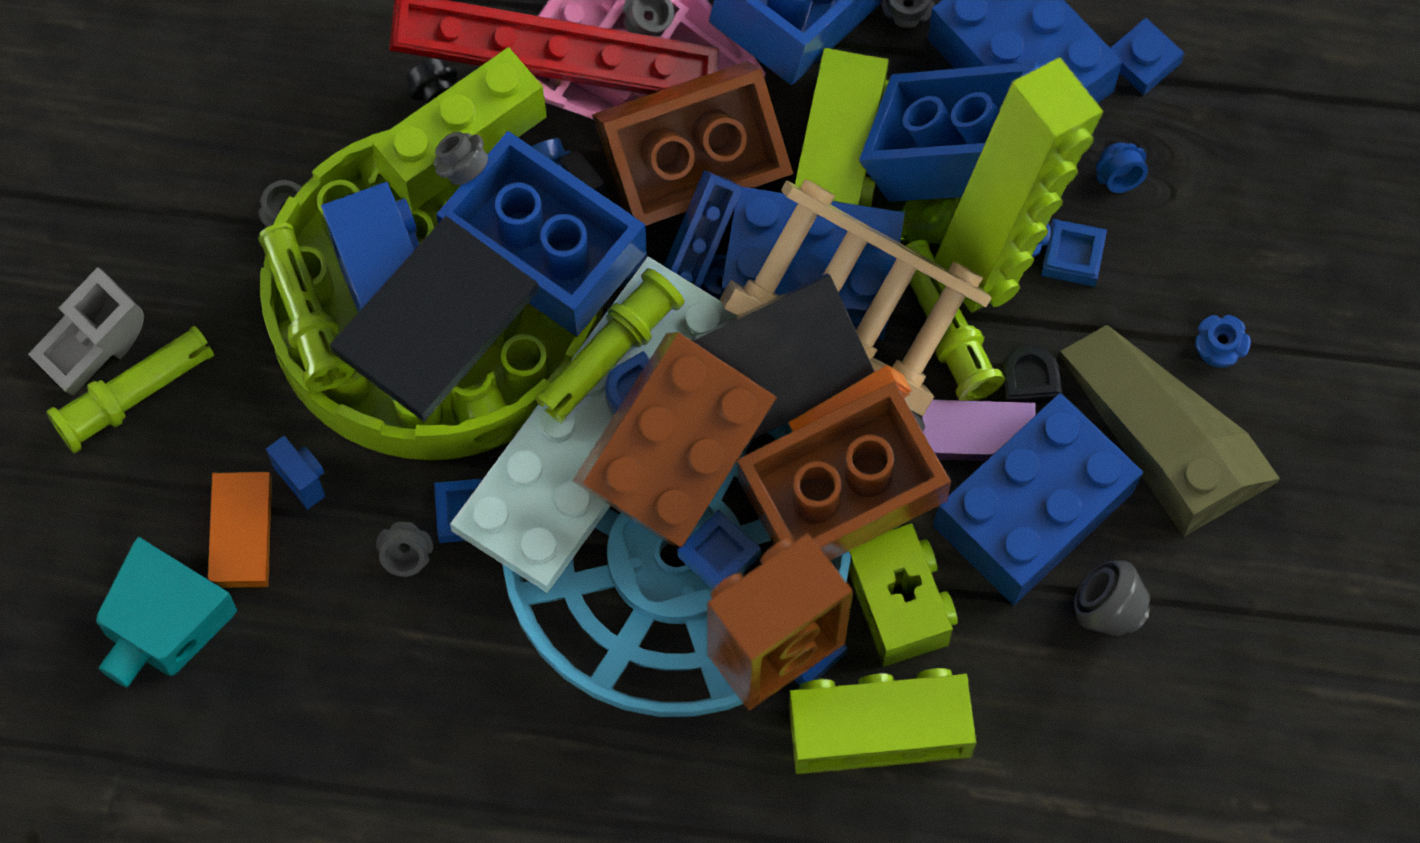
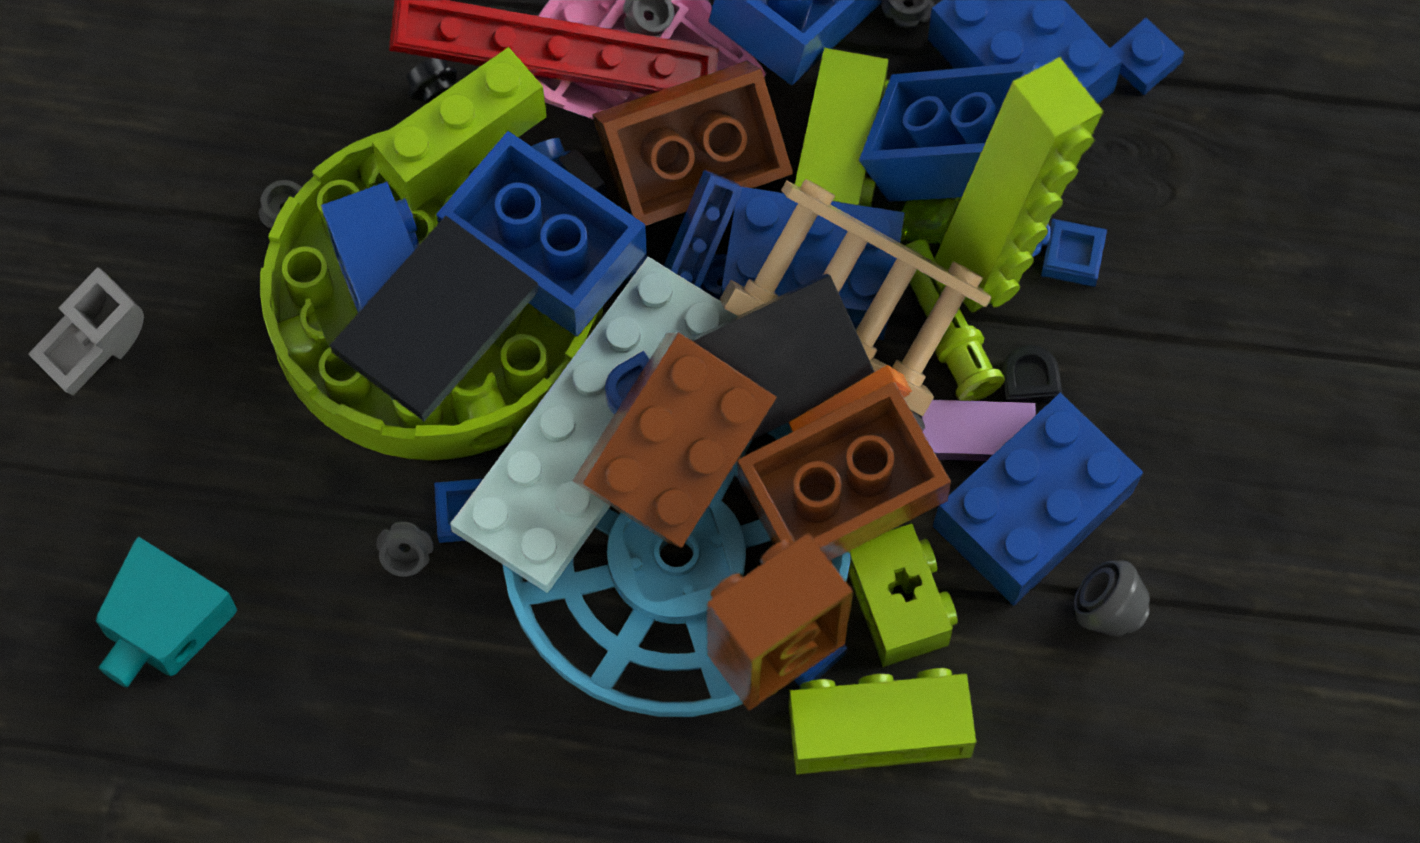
(108, 401): lime pin -> none
(240, 529): orange tile -> none
(298, 470): blue plate -> none
(310, 326): lime pin -> none
(460, 157): dark grey plate -> none
(627, 327): lime pin -> none
(719, 550): blue plate -> none
(1121, 167): blue plate -> none
(1184, 445): olive wedge -> none
(1221, 354): blue plate -> none

